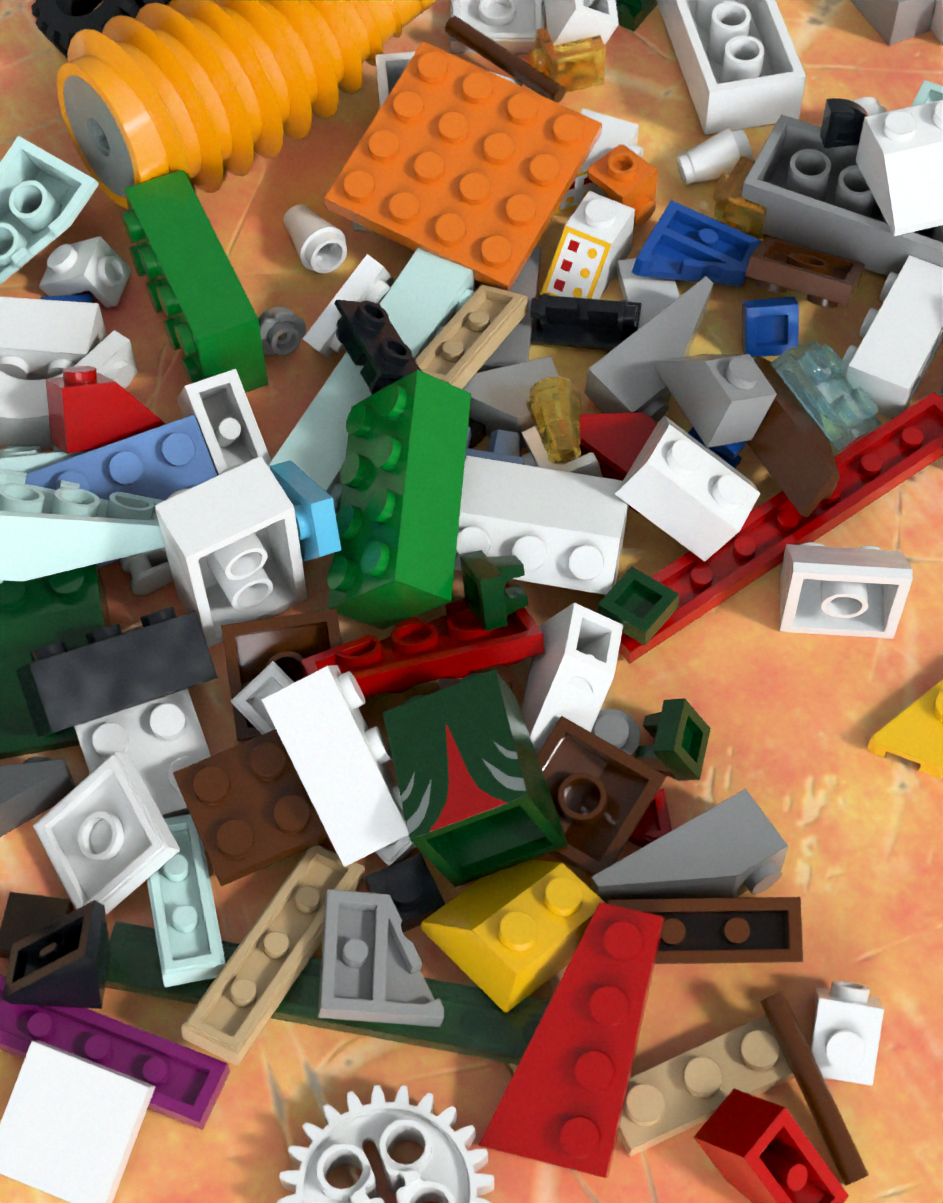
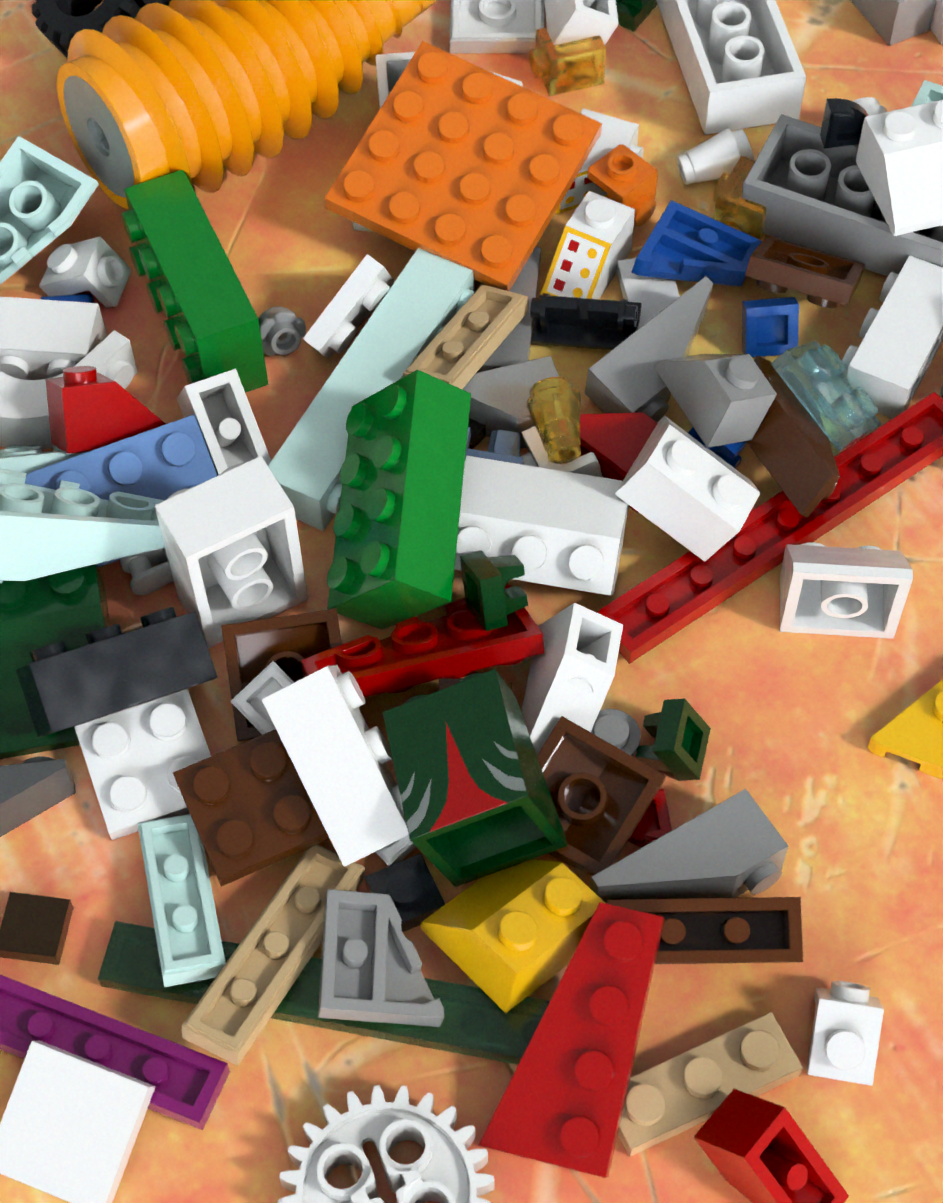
(62, 962): black slope -> none
(106, 835): white tile -> none
(313, 511): medium azure wing -> none
(315, 239): white cone -> none
(373, 343): black hinge -> none
(504, 59): reddish brown bar -> none
(639, 605): dark green plate -> none
(814, 1088): reddish brown bar -> none

